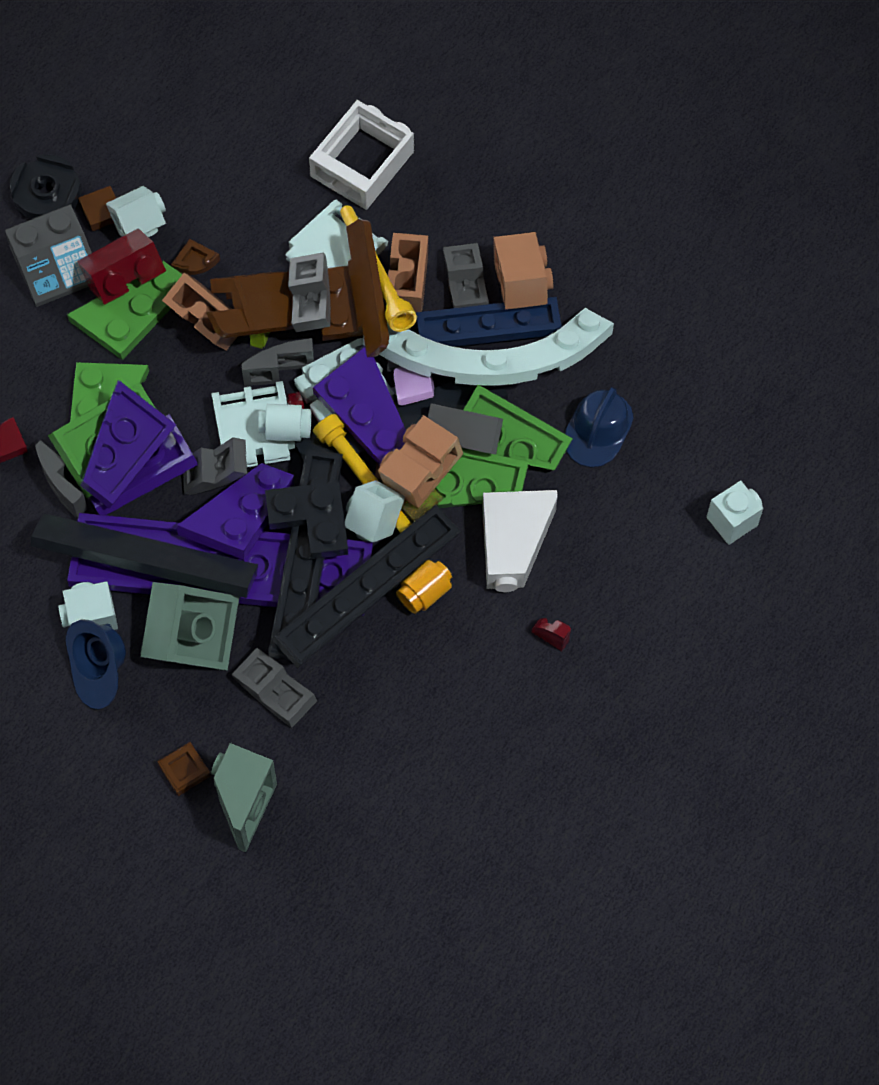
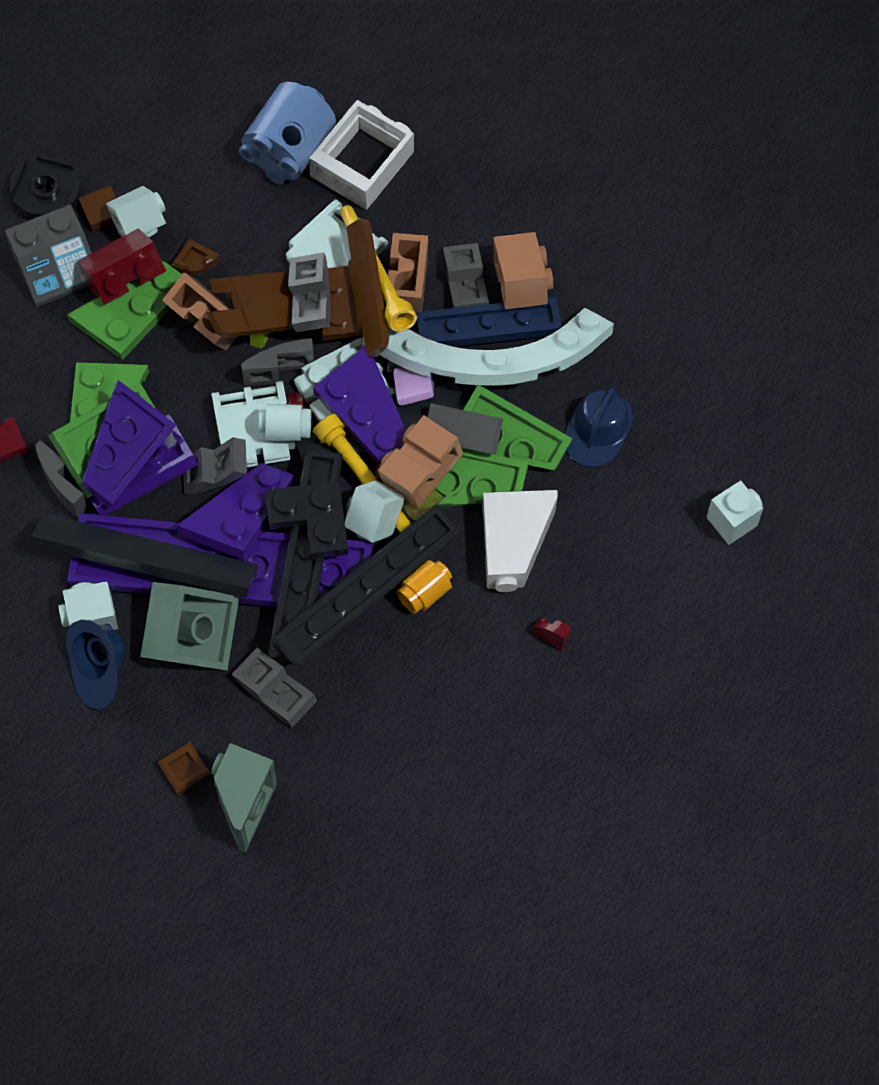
(287, 131): none -> medium blue cylinder

